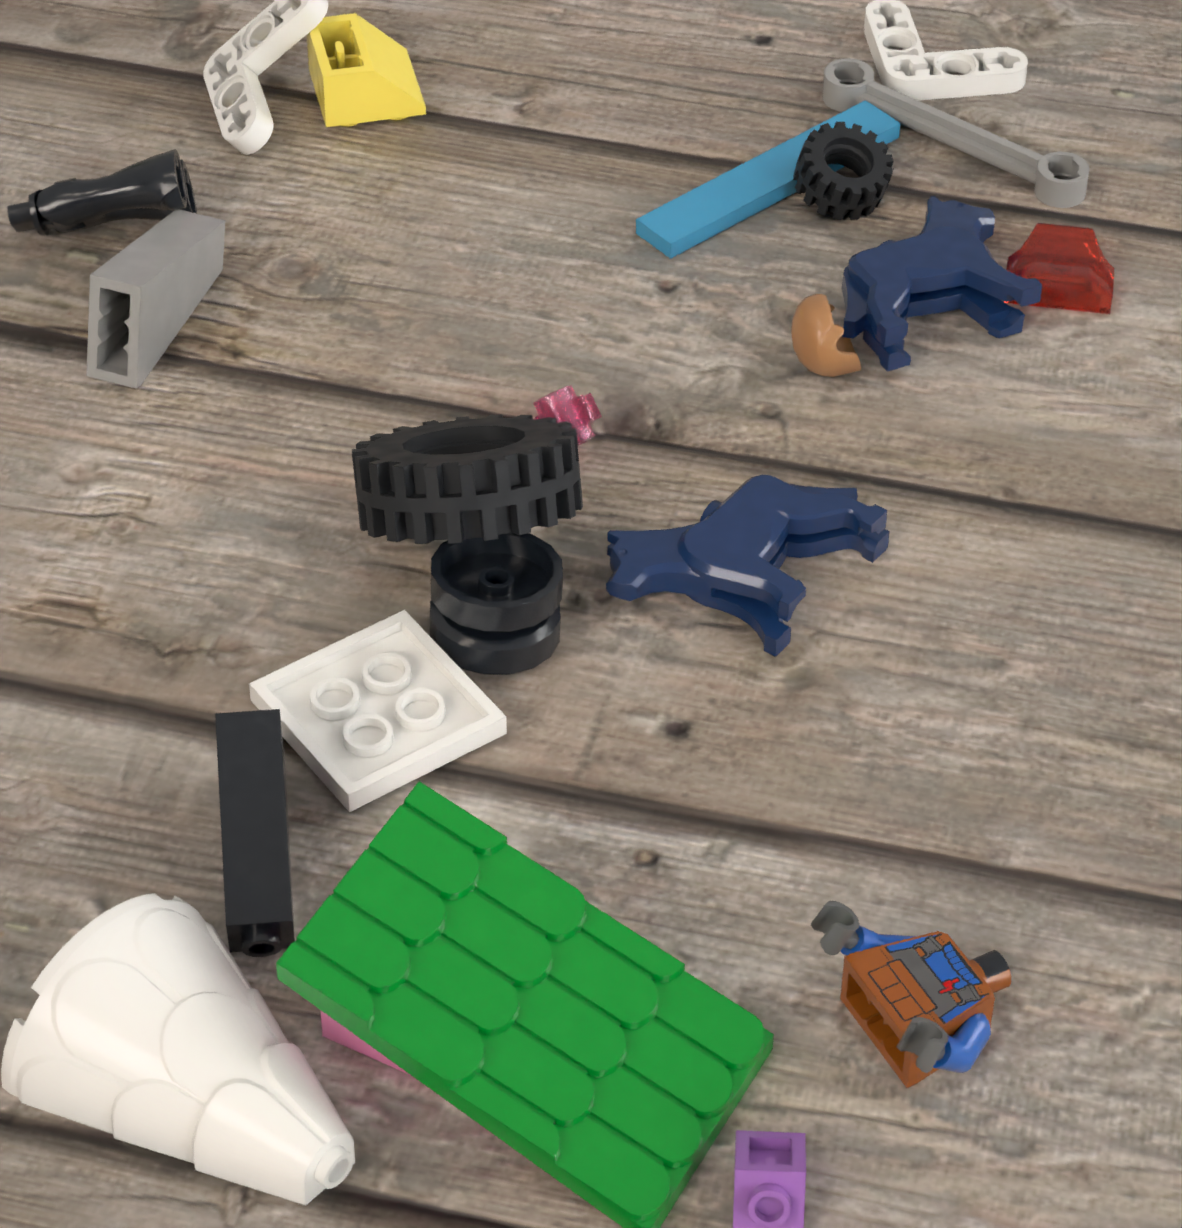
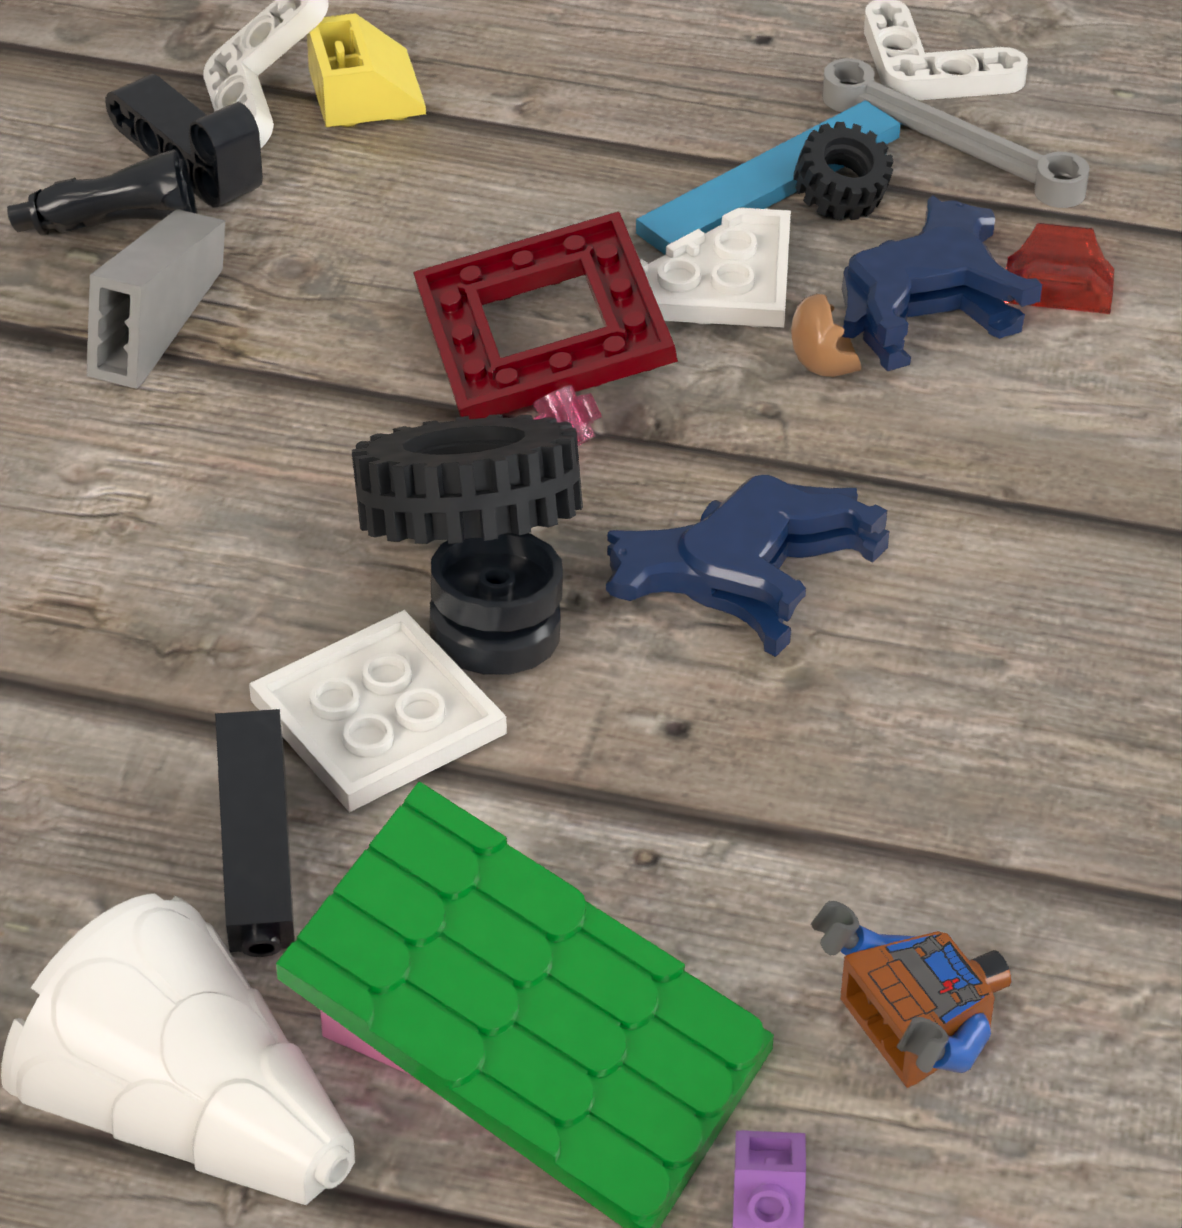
(217, 147): none -> black beam
(599, 248): none -> dark red plate
(727, 273): none -> white plate

